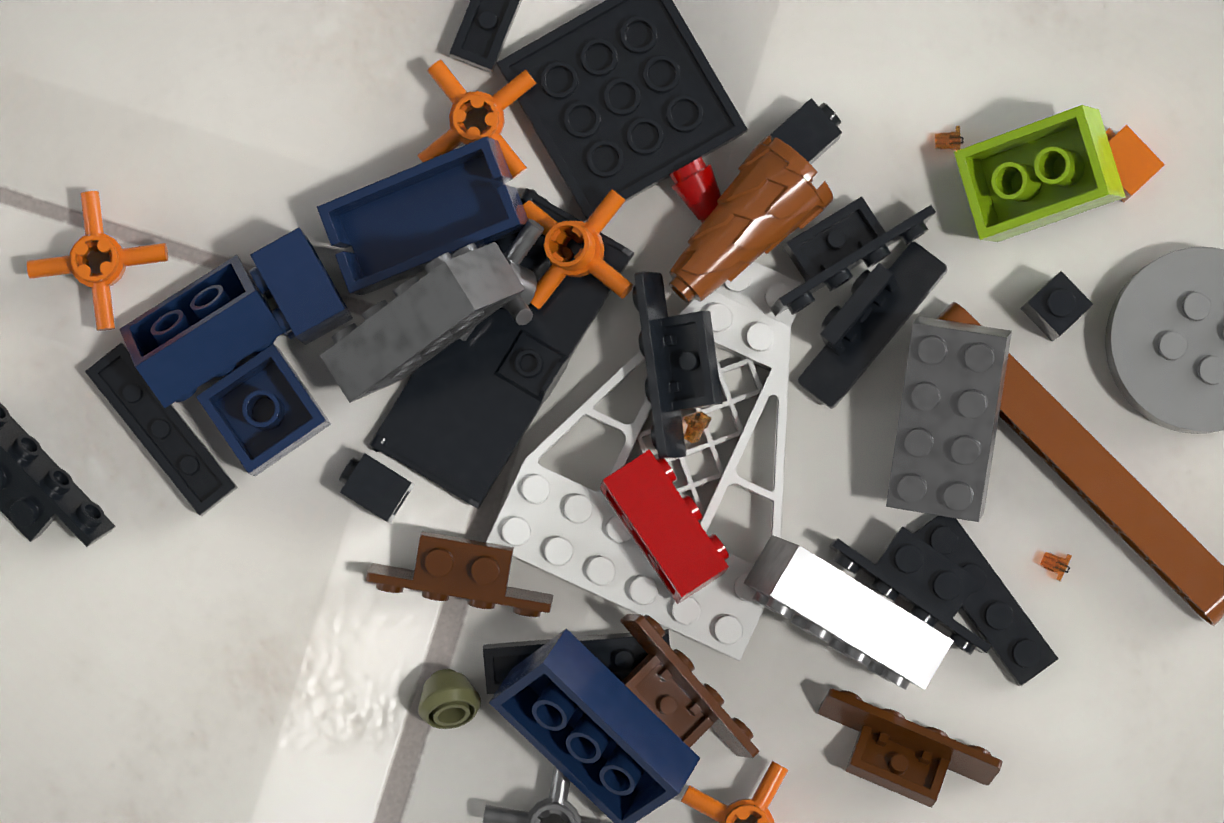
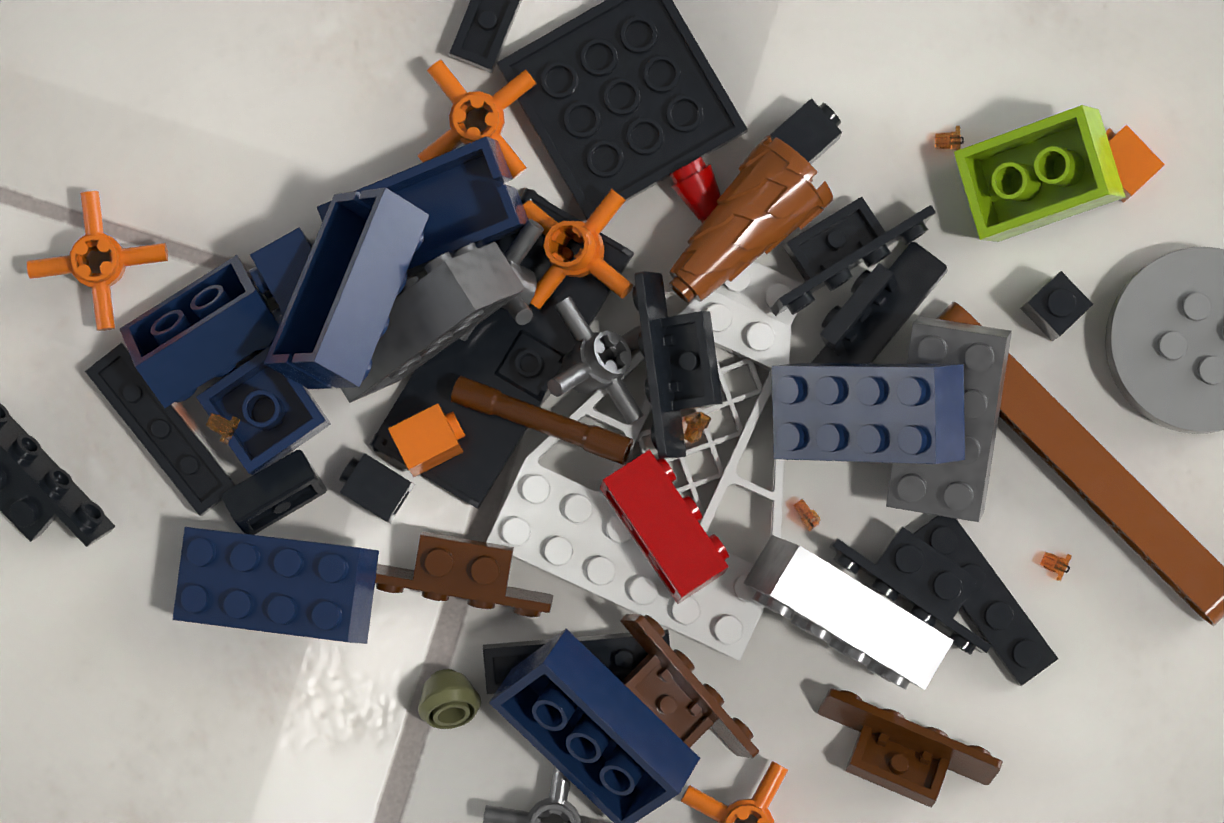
(223, 426): none -> clear orange piece
(273, 493): none -> black slope
(276, 585): none -> dark blue brick
(347, 289): none -> dark blue piece
(427, 439): none -> orange brick
(589, 437): none -> reddish brown piece
(596, 361): none -> flat silver bar
(808, 517): none -> clear orange piece
(869, 412): none -> dark blue brick

